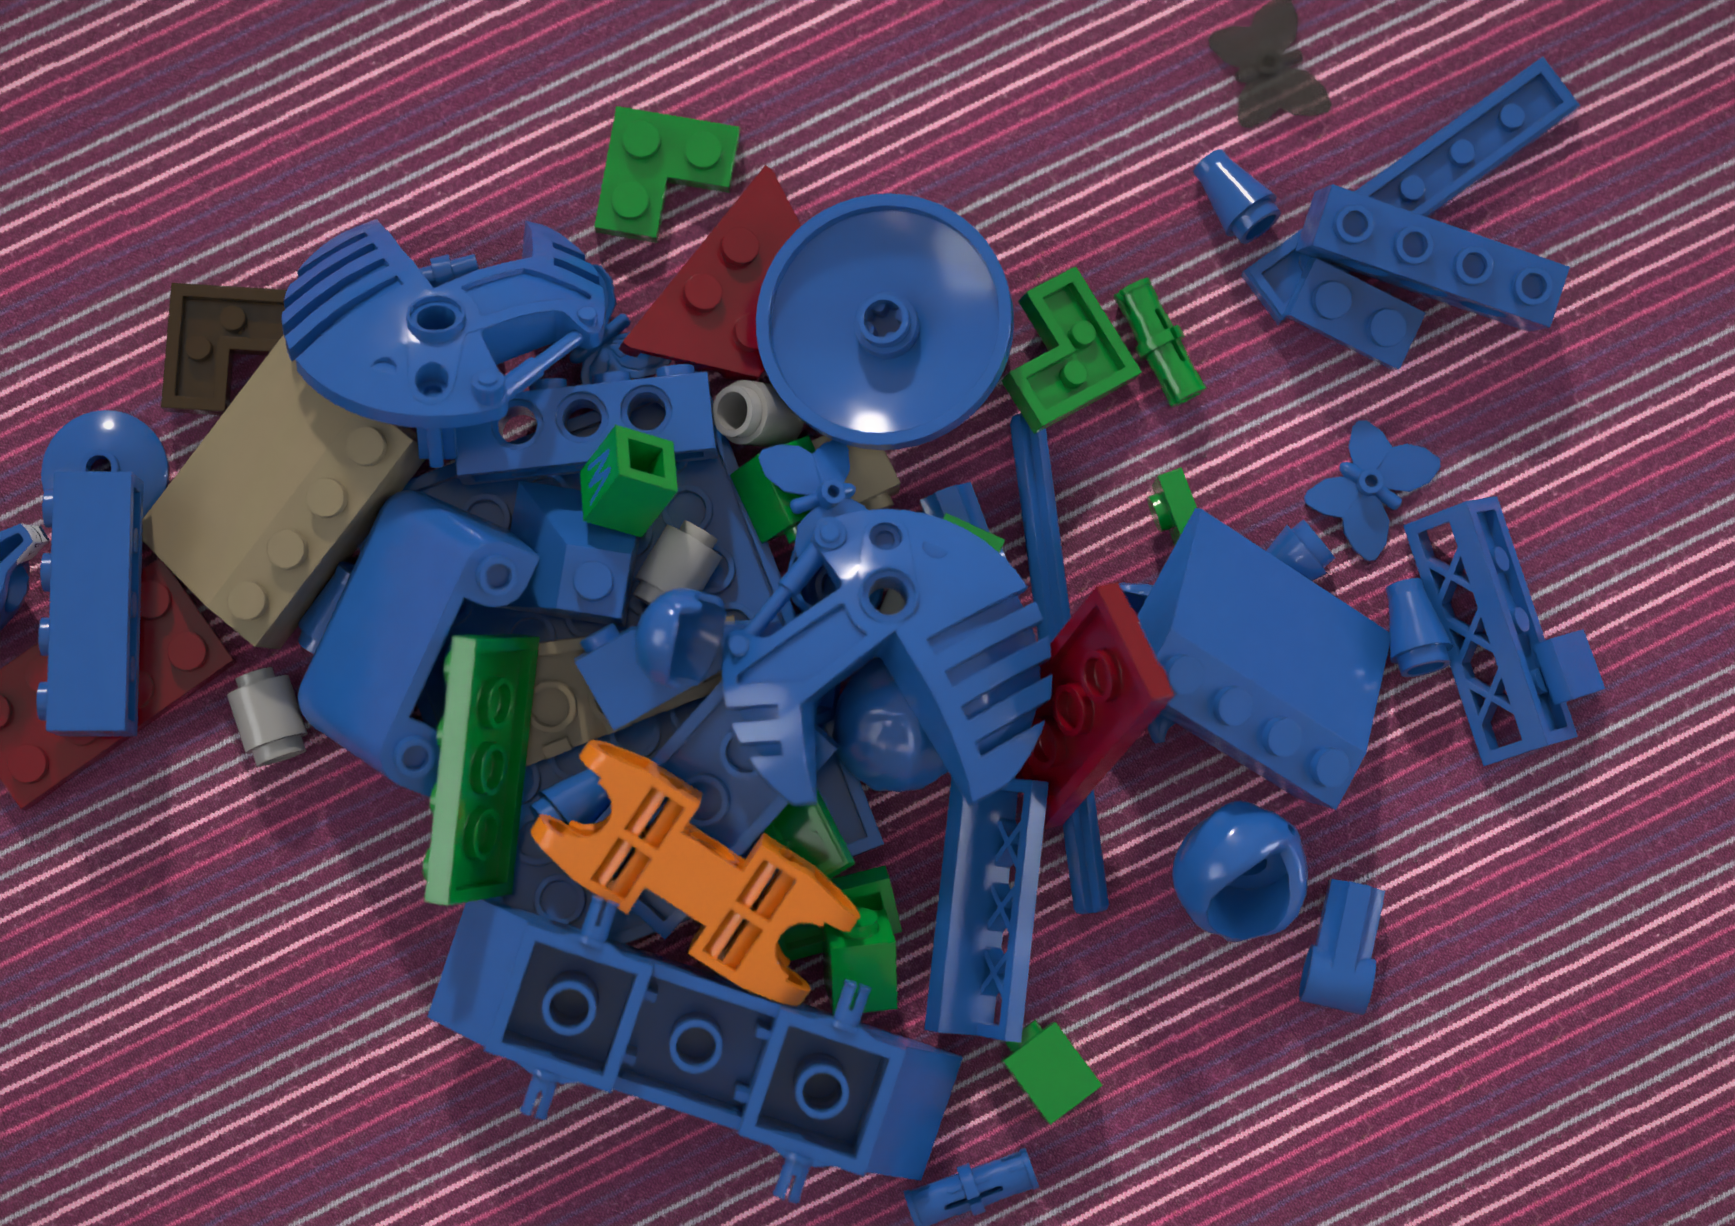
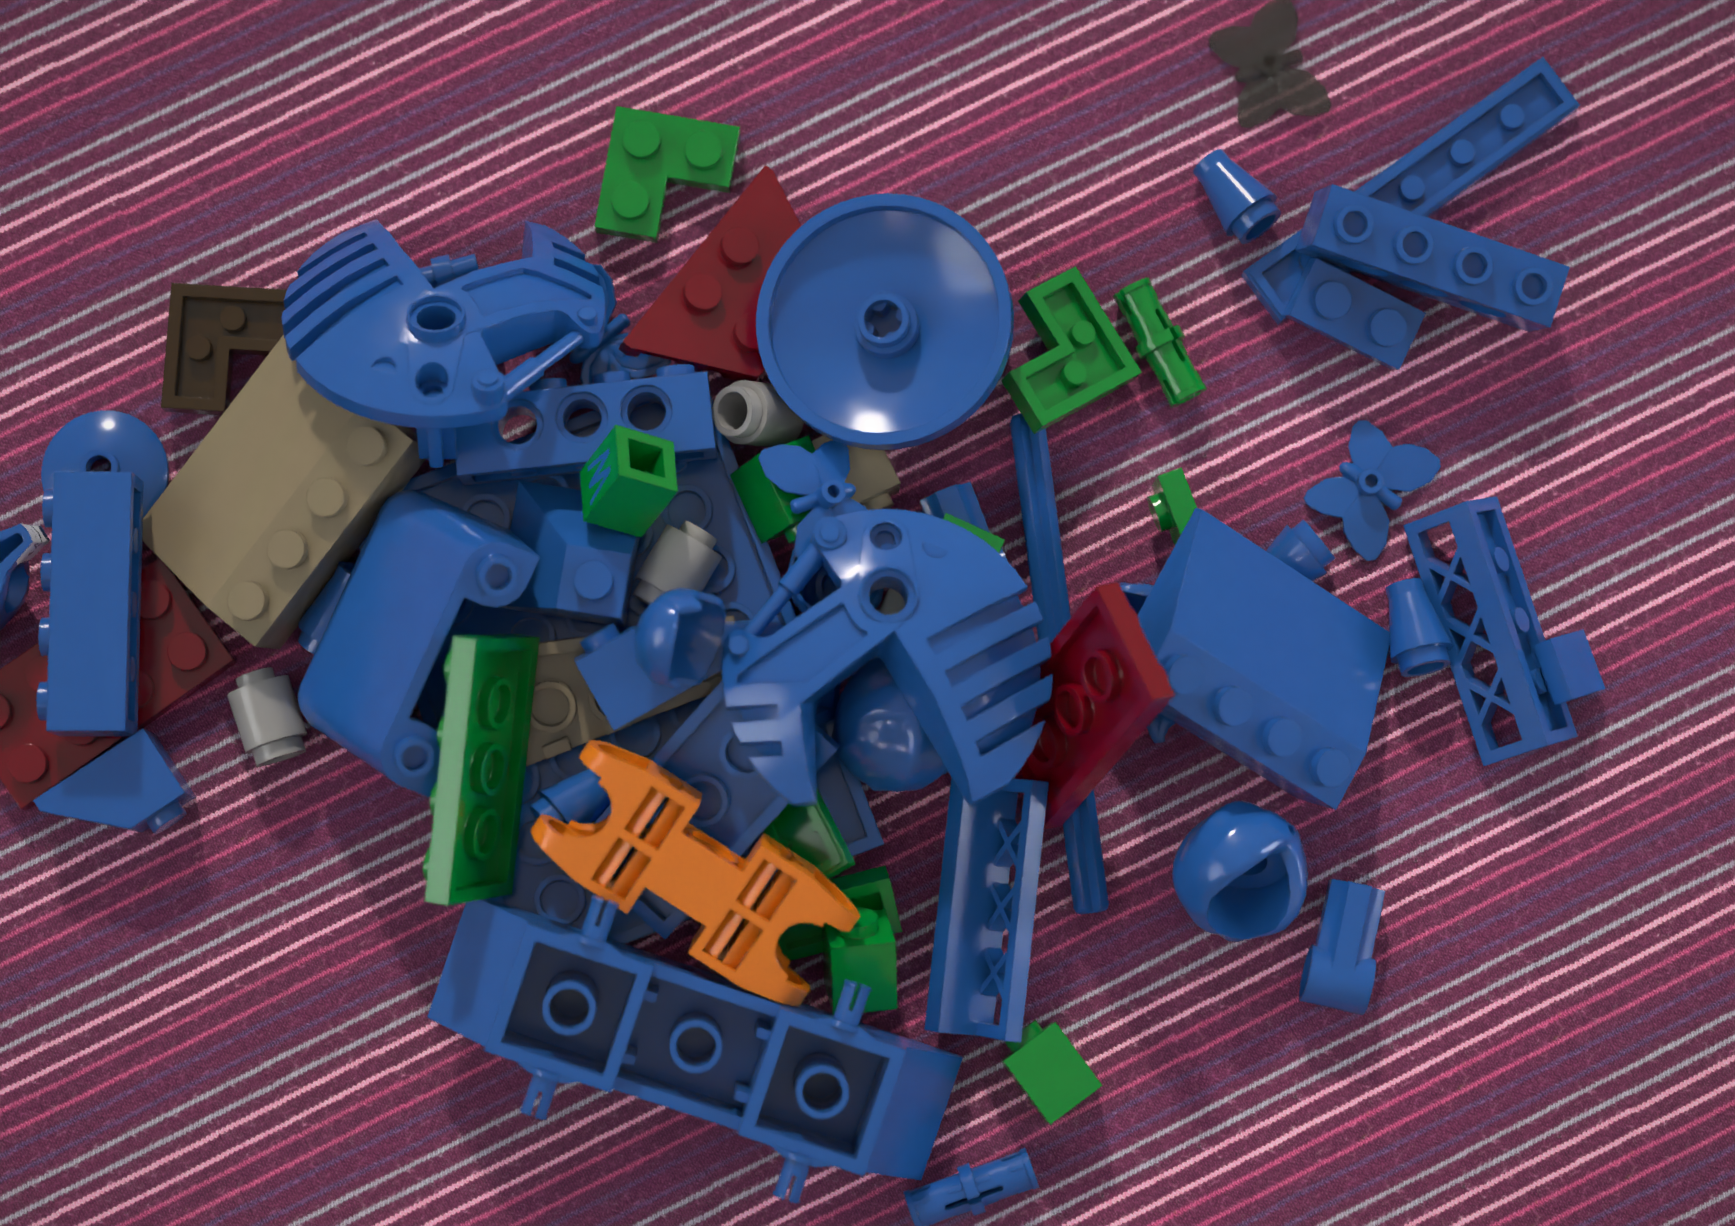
(124, 788): none -> blue slope

